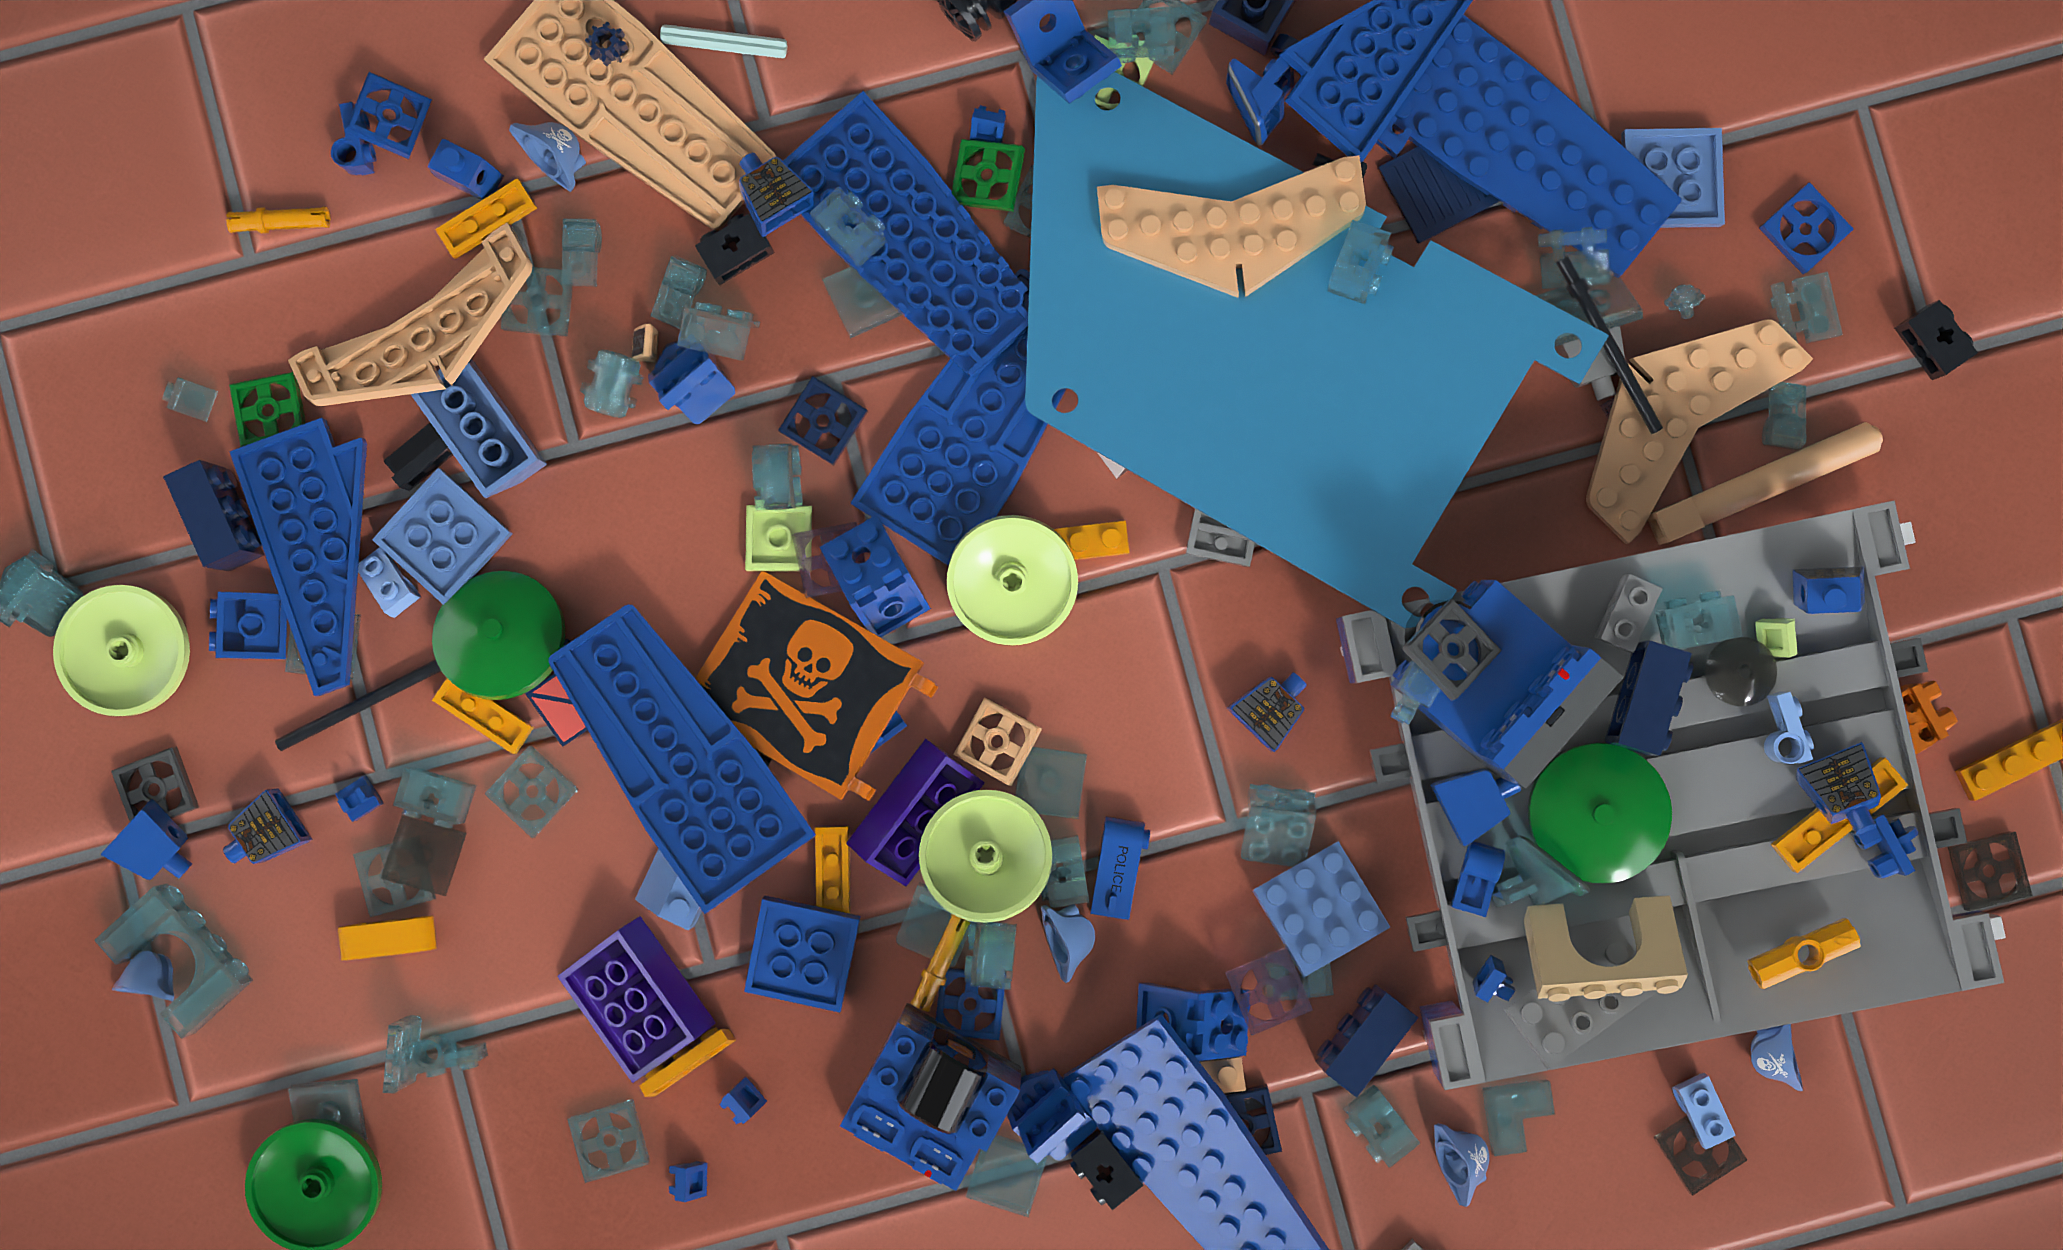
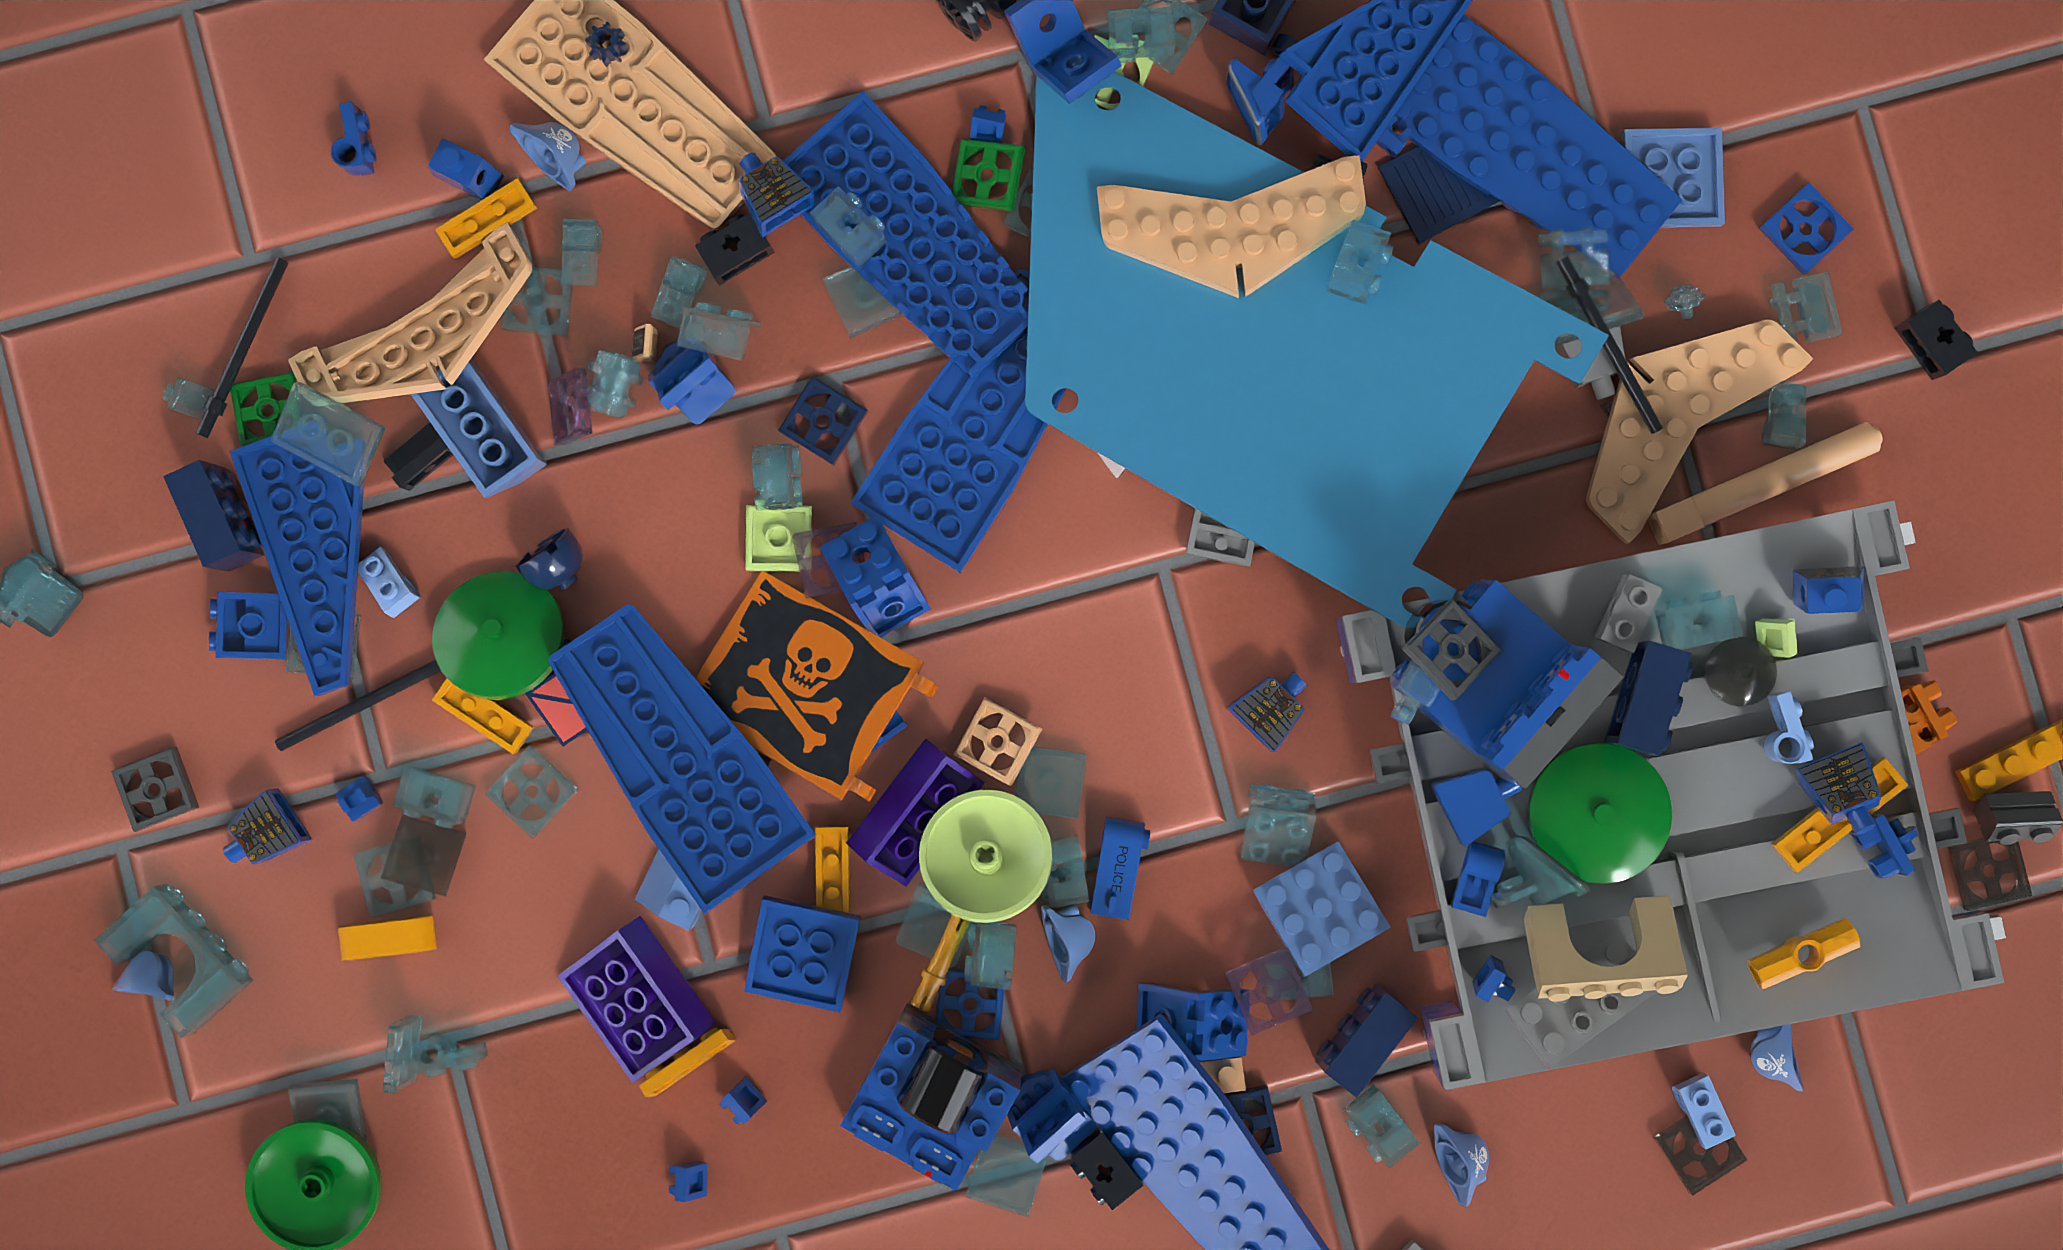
(121, 650): yellowish green dish -> none
(149, 844): blue torso -> none
(216, 404): none -> black bar
(265, 220): light orange pin -> none
(328, 433): none -> clear light blue tile
(380, 137): blue piece -> none
(442, 536): medium blue plate -> none
(553, 561): none -> dark blue cylinder
(579, 416): none -> clear purple piece
(583, 1147): clear light blue piece -> none
(723, 41): light aqua axle -> none
(1012, 580): yellowish green dish -> none
(1096, 539): light orange plate -> none
(1507, 1108): clear light blue plate -> none
(2018, 817): none -> dark grey brick

